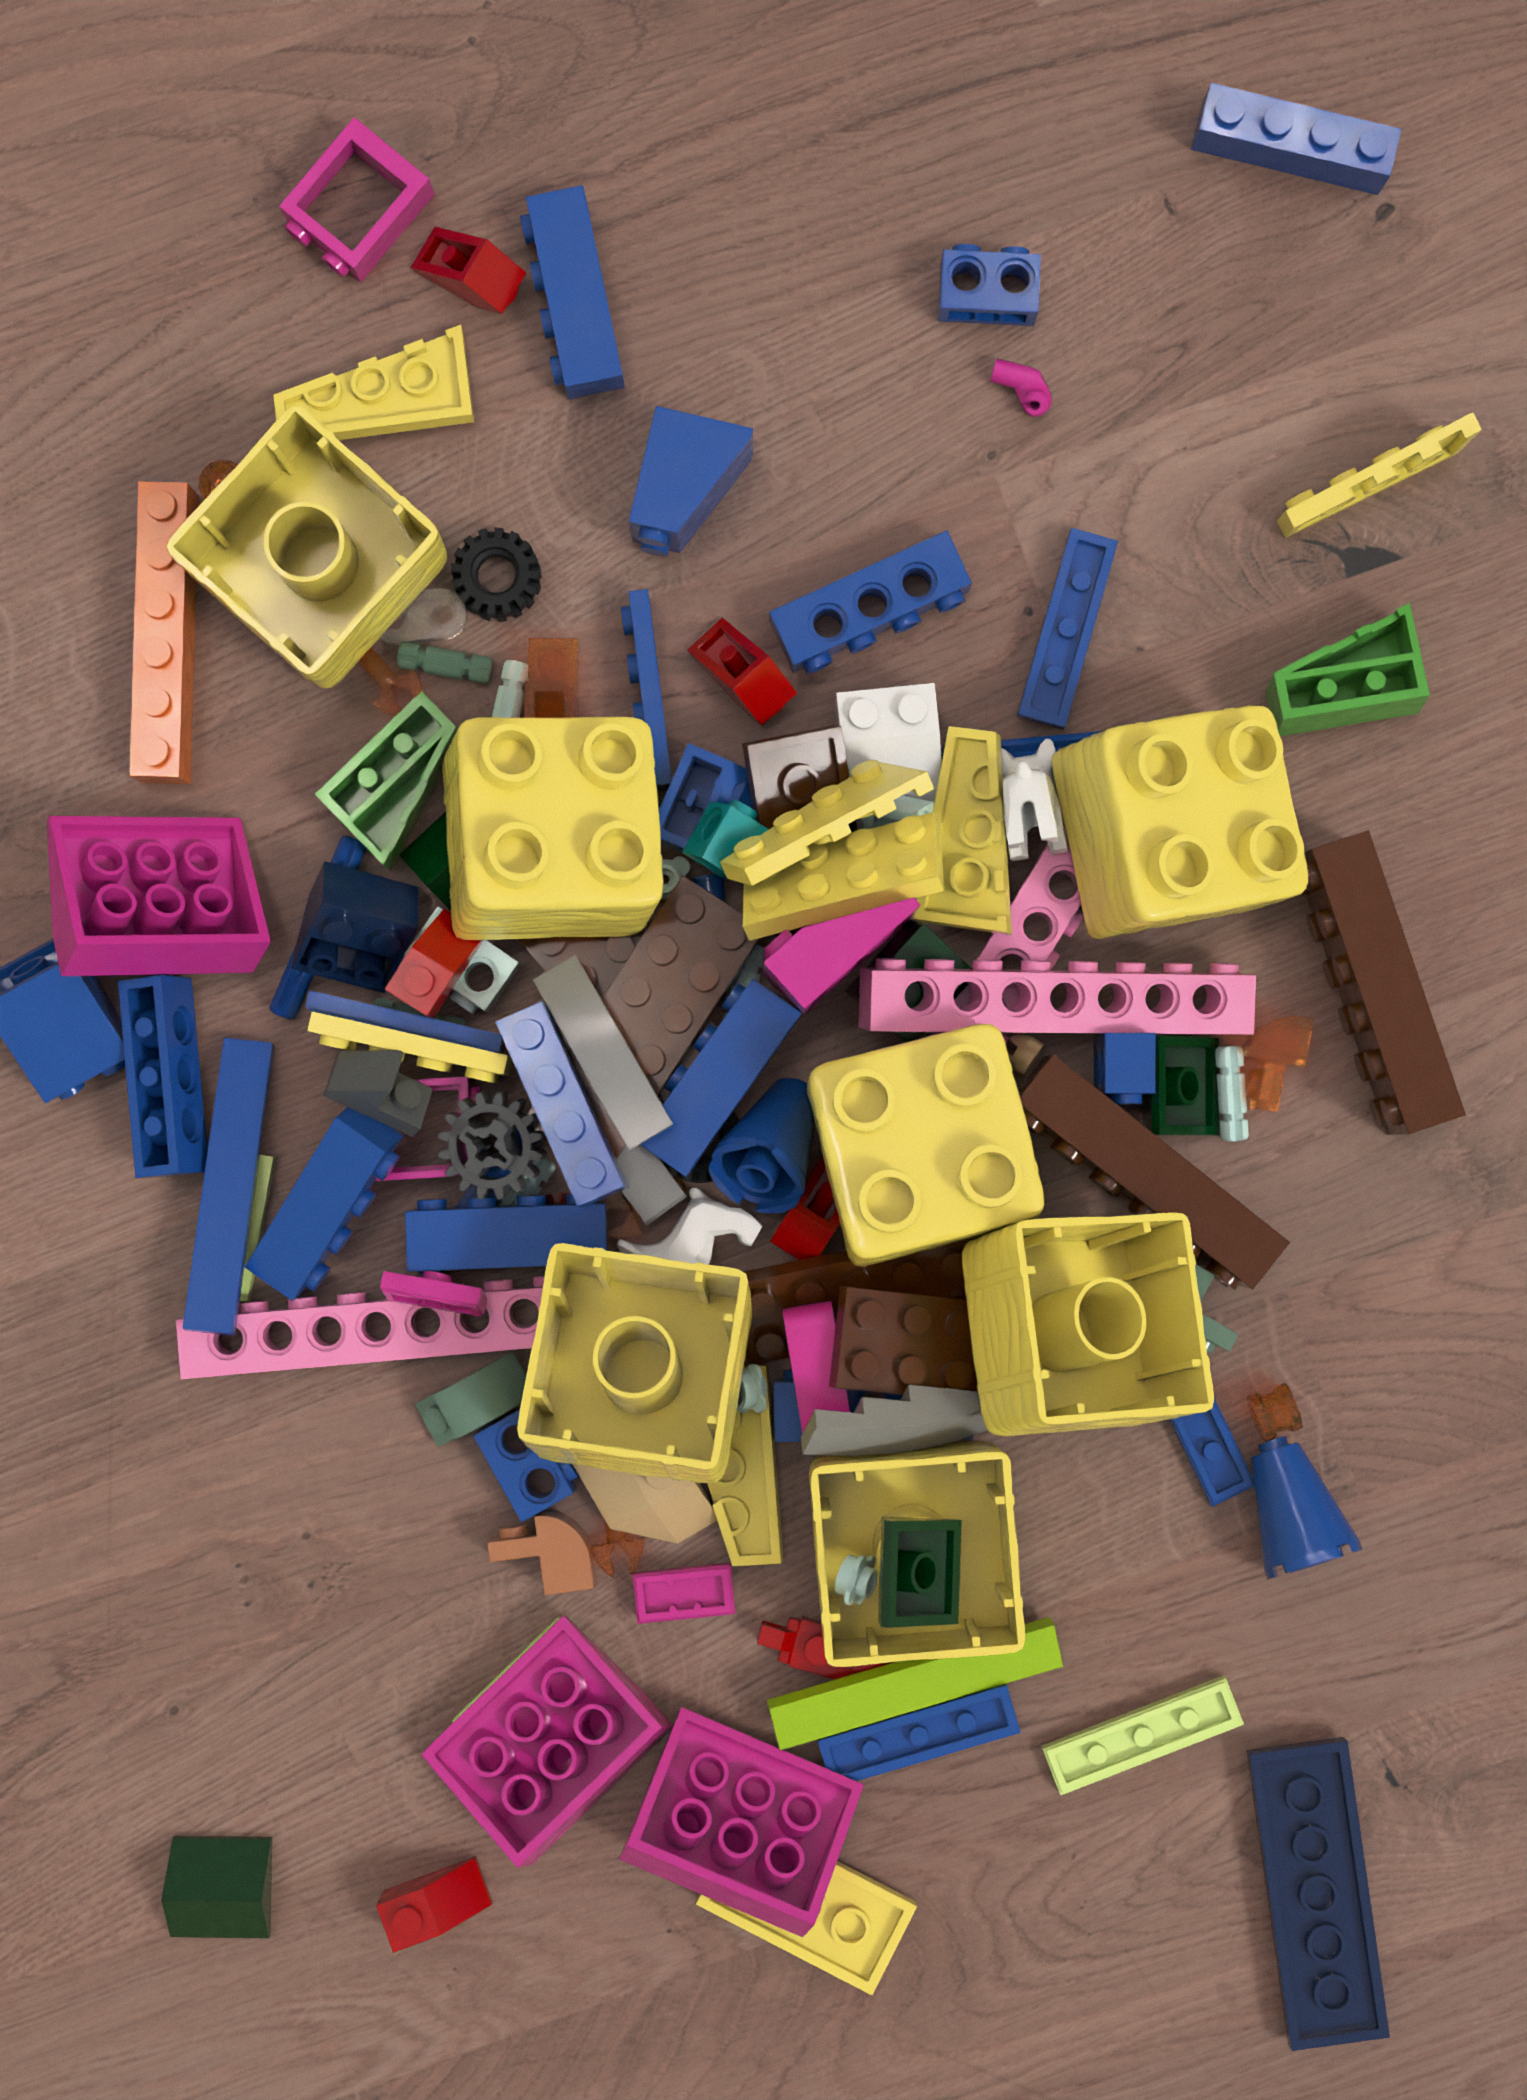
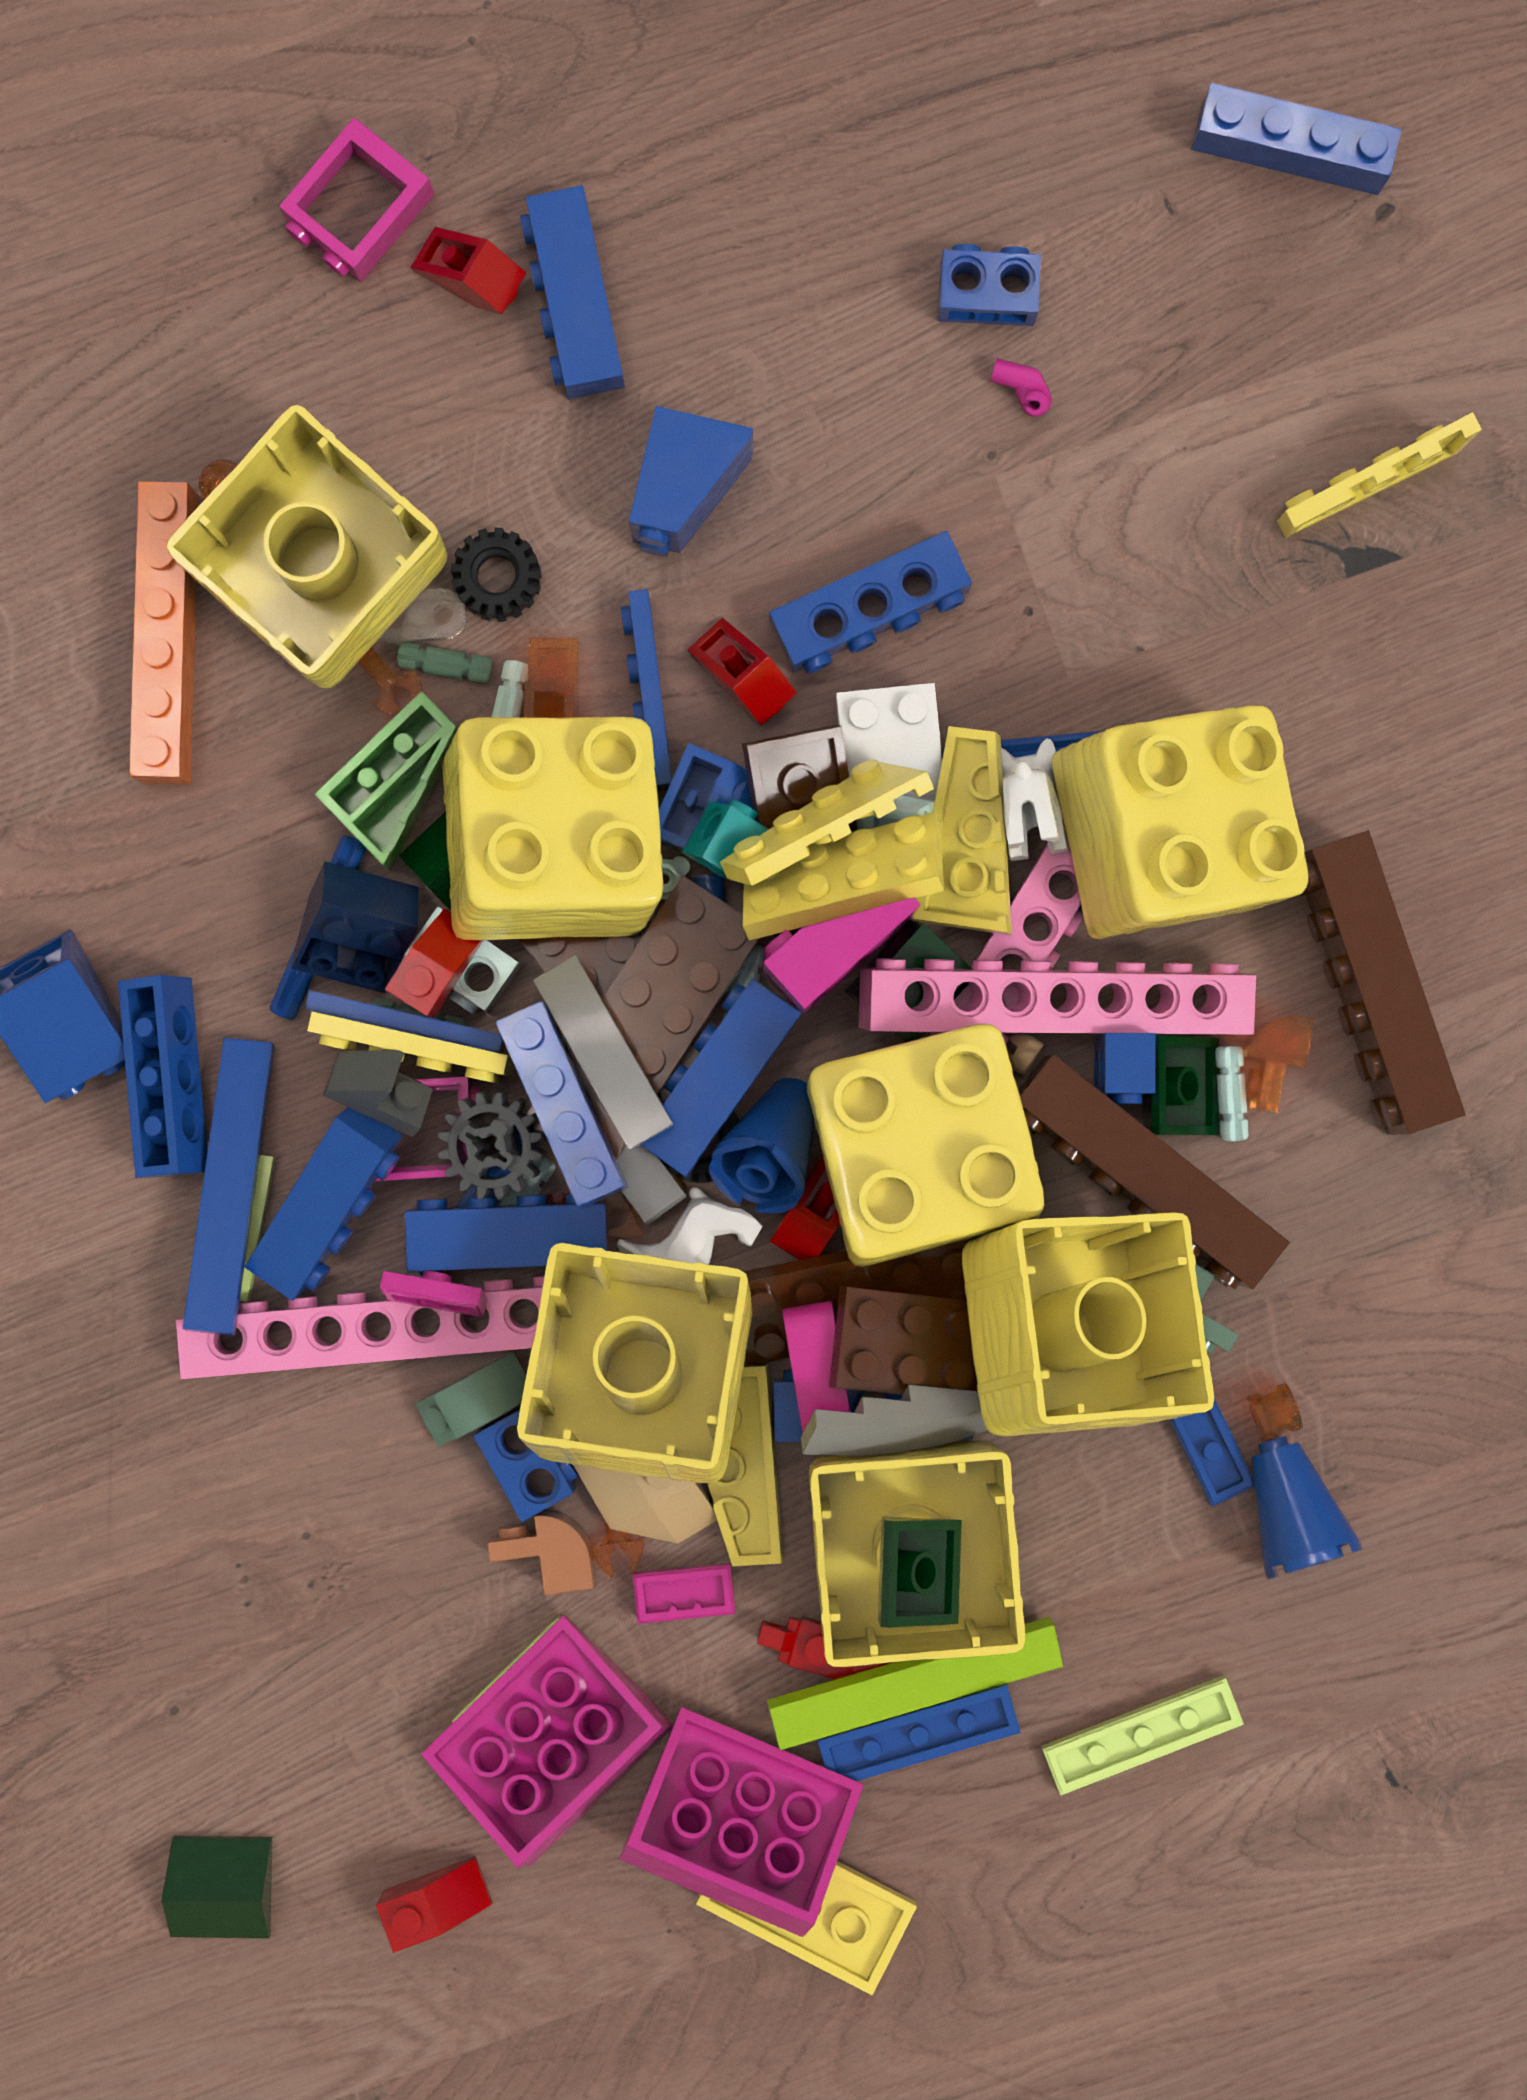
(153, 896): dark pink slope -> none
(396, 394): light yellow wing -> none
(752, 1390): light aqua plate -> none
(856, 1578): light aqua plate -> none
(1067, 628): blue plate -> none
(1318, 1893): dark blue plate -> none
(1354, 681): bright green wedge -> none

